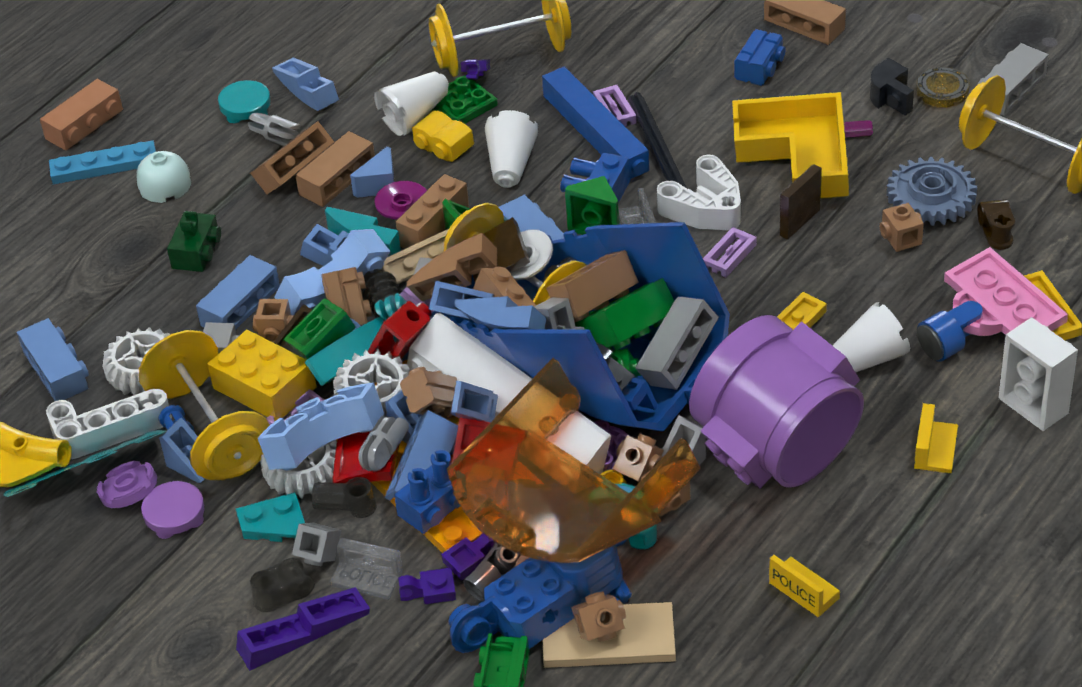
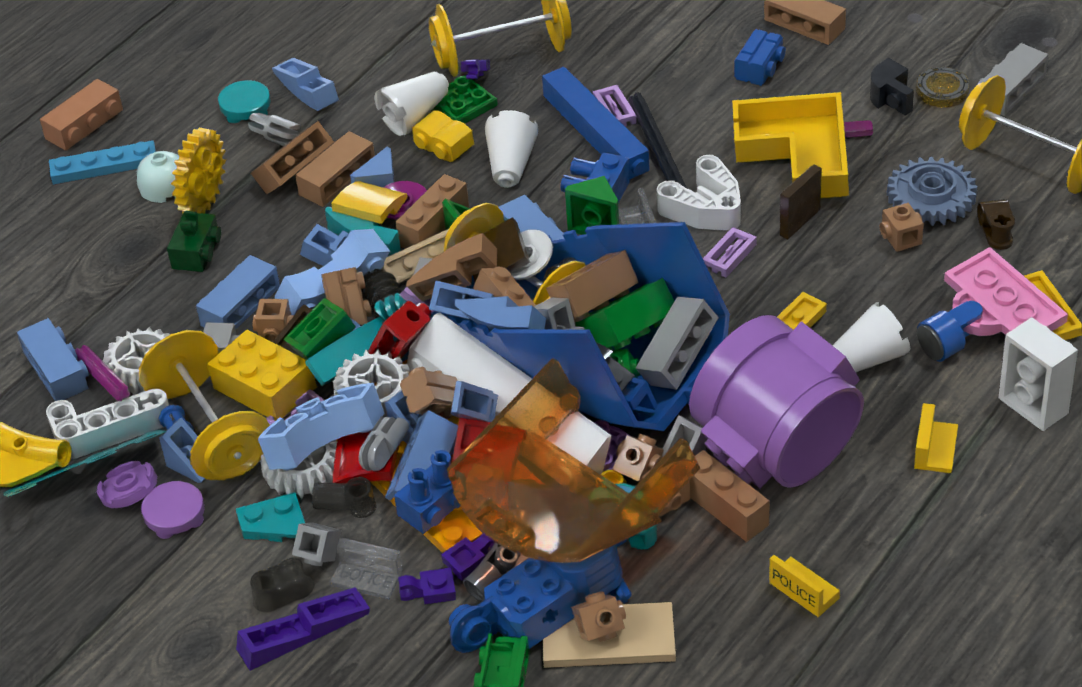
(102, 373): none -> magenta axle
(198, 171): none -> yellow gear
(368, 201): none -> yellow slope
(729, 498): none -> medium nougat brick

